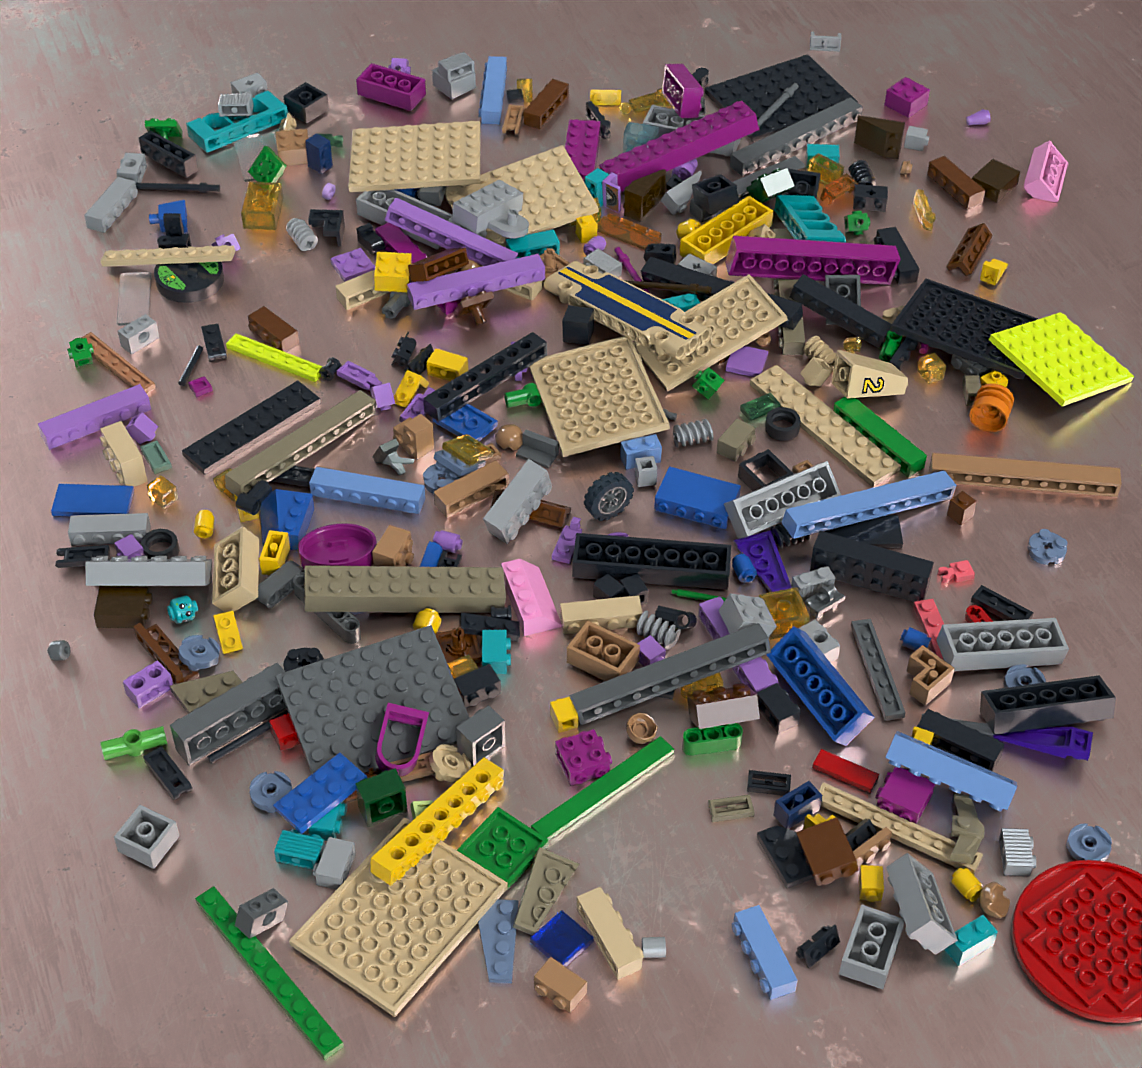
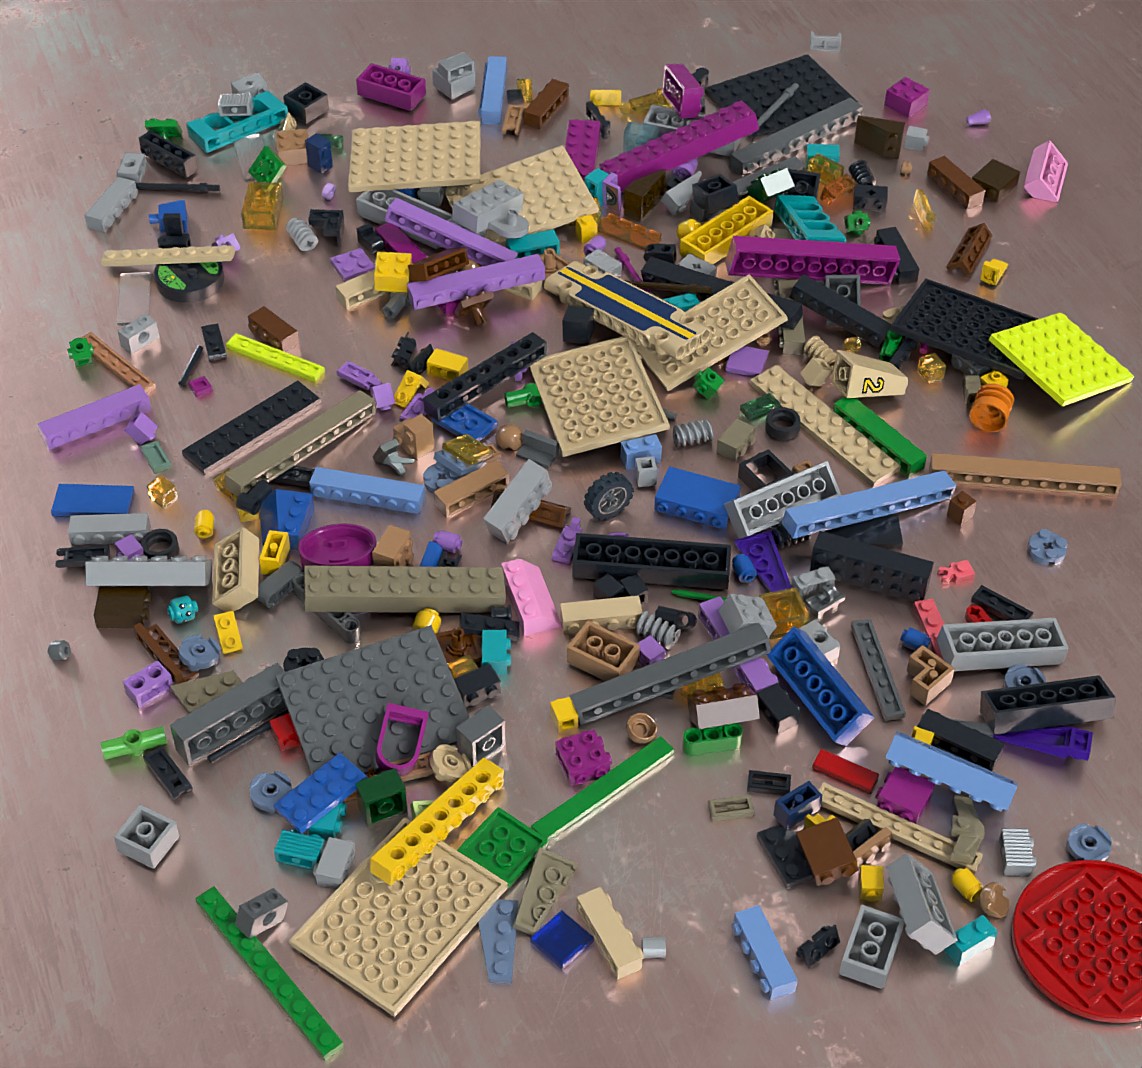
(123, 455): tan brick -> none
(330, 369): black bush -> none
(560, 985): medium nougat brick -> none

